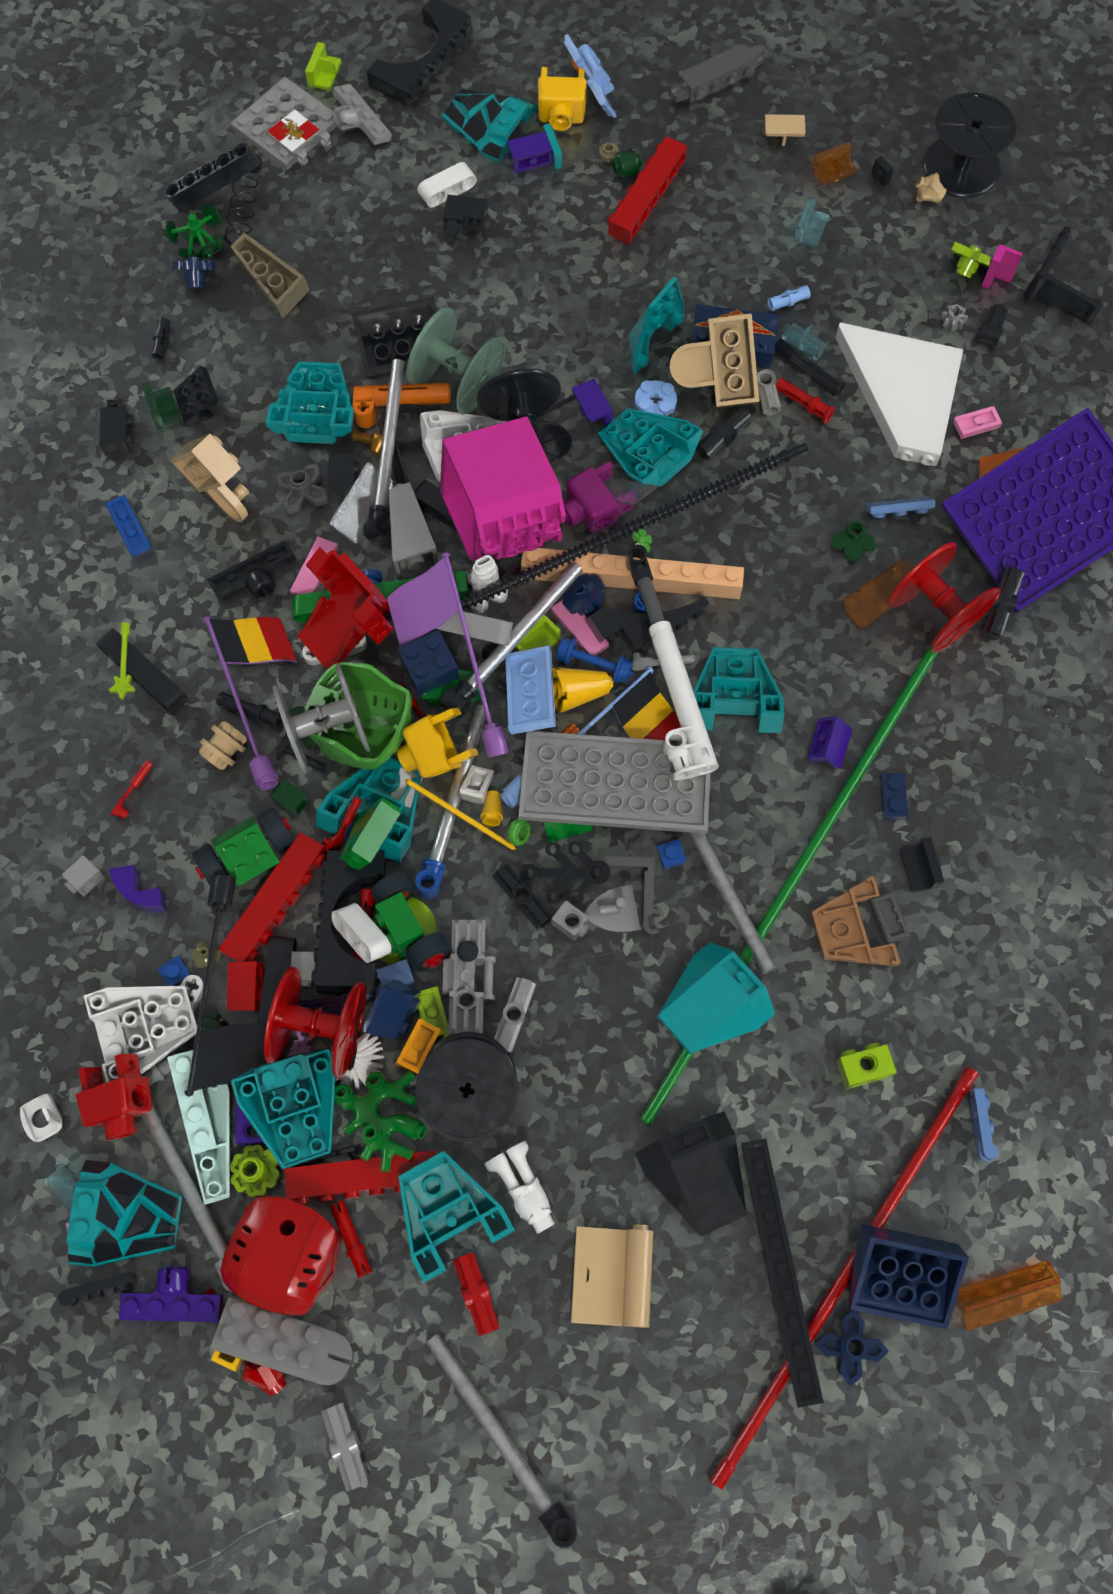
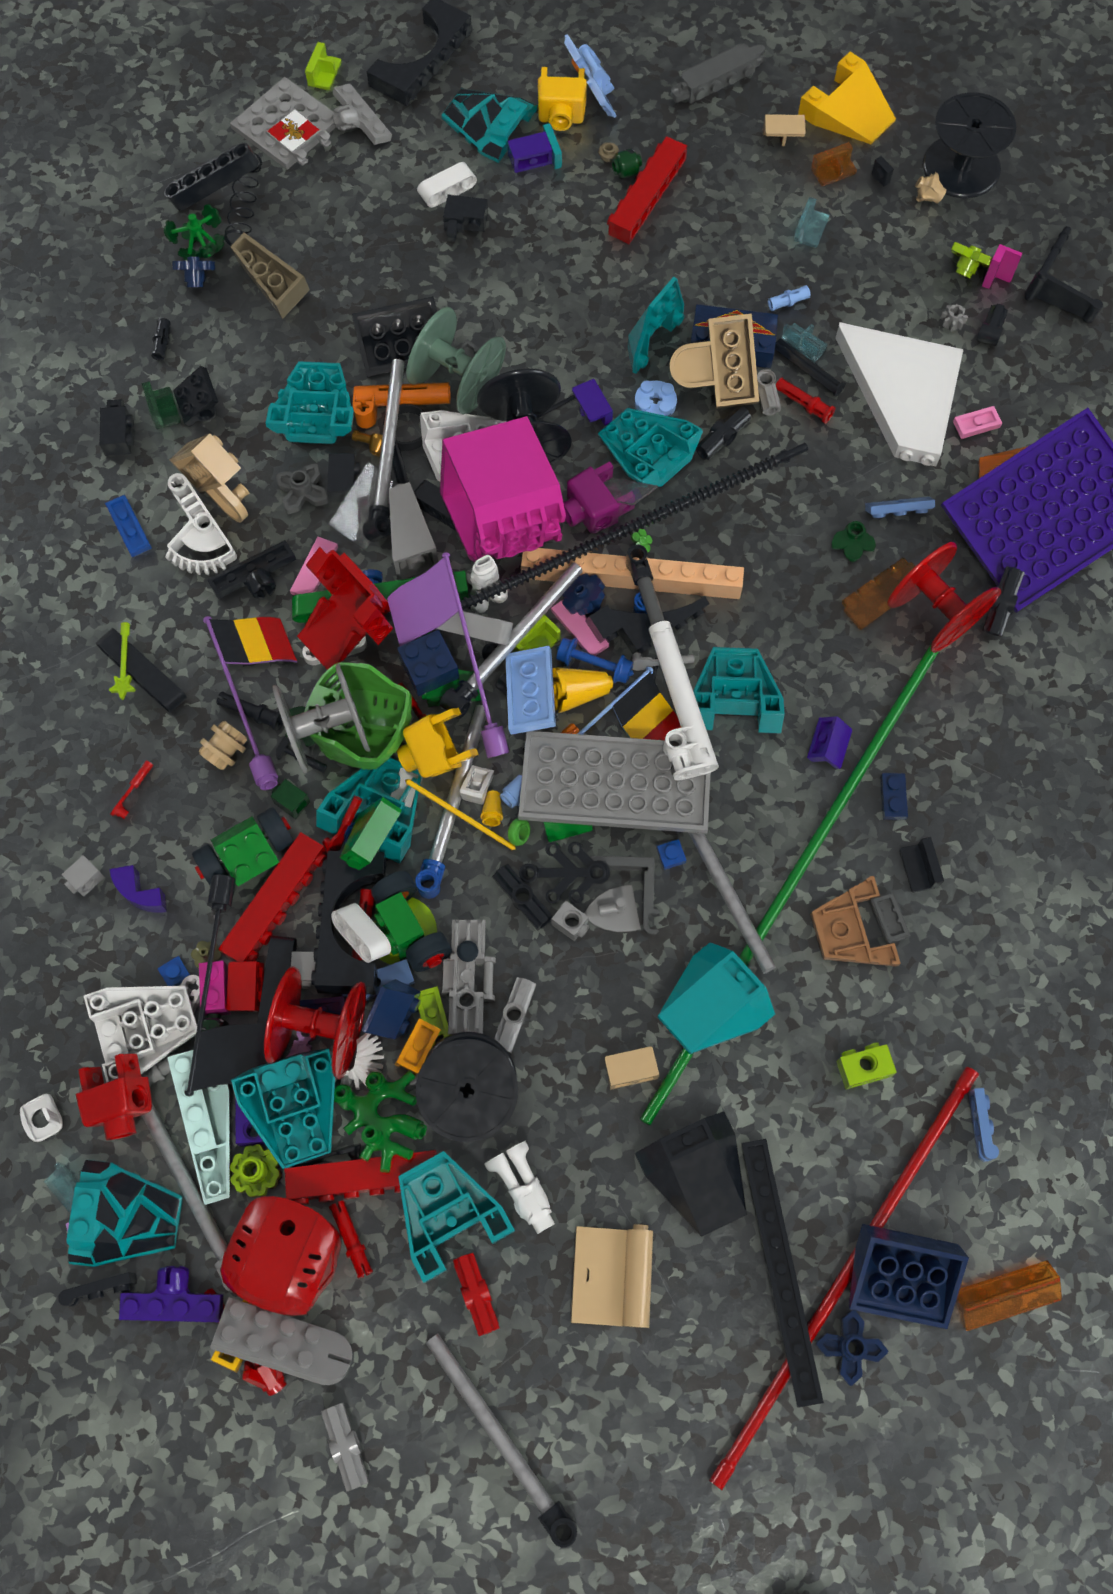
(192, 534): none -> white arm
(217, 991): none -> dark pink brick
(631, 1067): none -> tan panel
(854, 108): none -> yellow wedge

